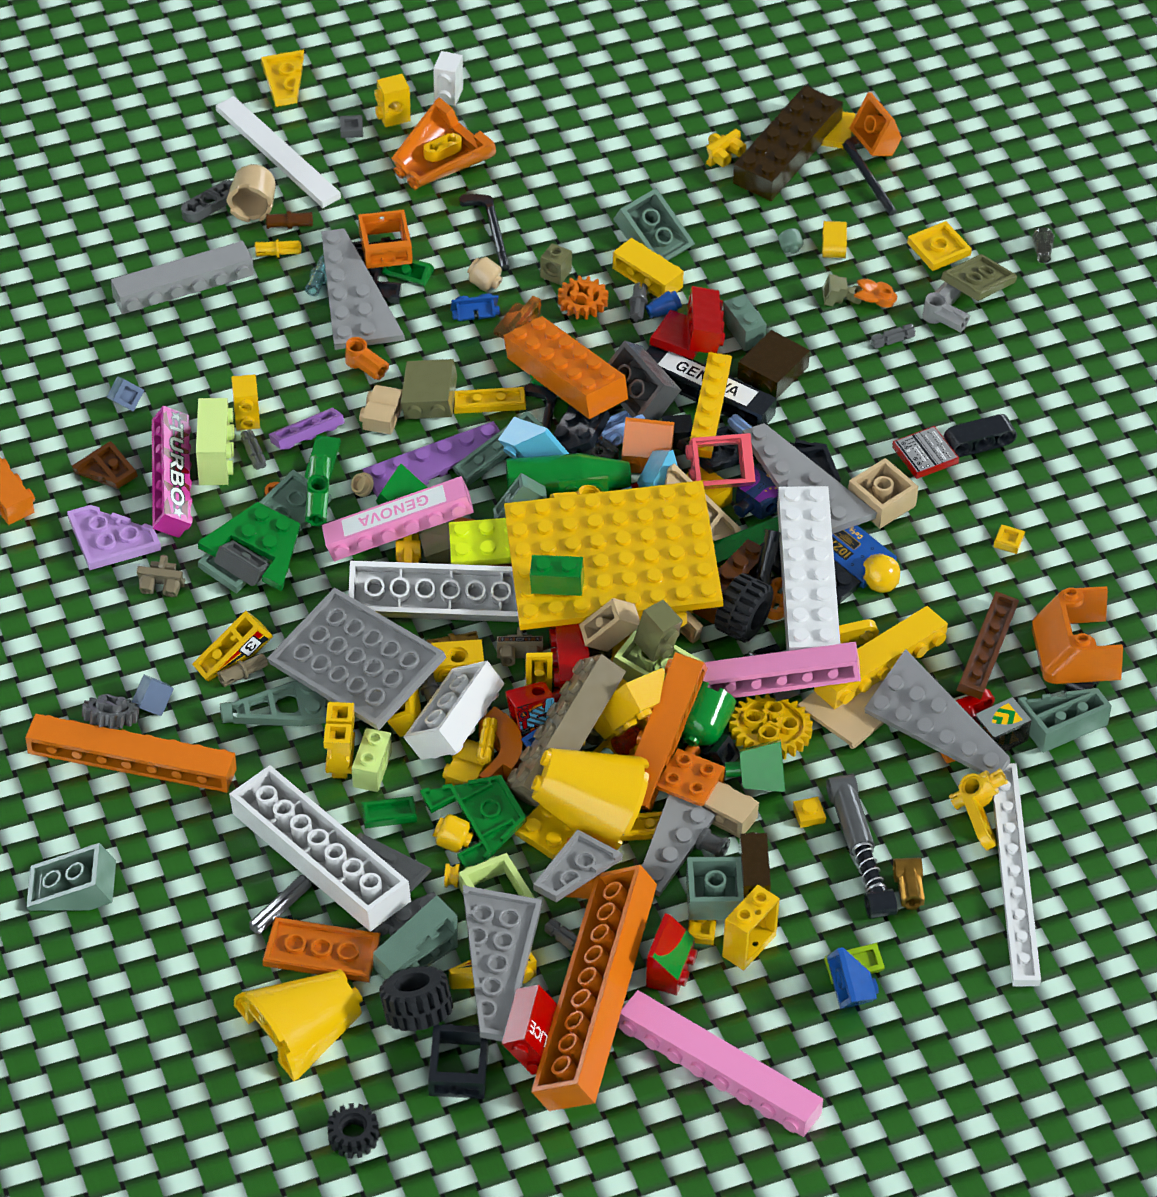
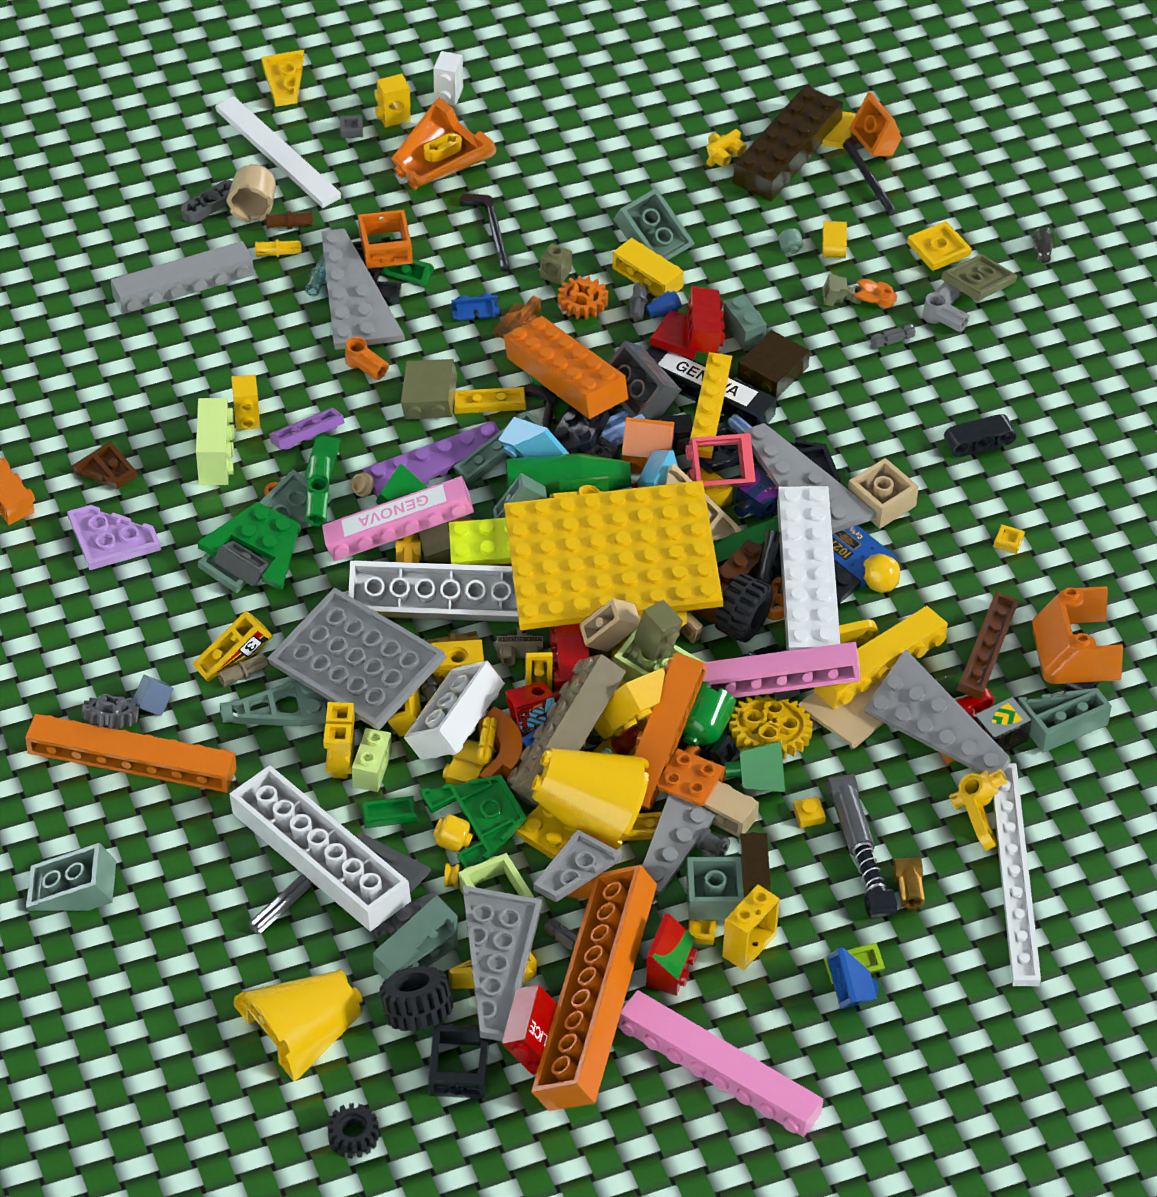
(125, 393): sand blue panel -> none
(160, 573): dark tan hips -> none
(171, 472): dark pink brick -> none
(253, 449): dark grey axle -> none
(321, 949): orange tile -> none
(381, 409): tan brick -> none
(485, 274): tan head -> none
(557, 575): green brick -> none
(925, 452): tile -> none

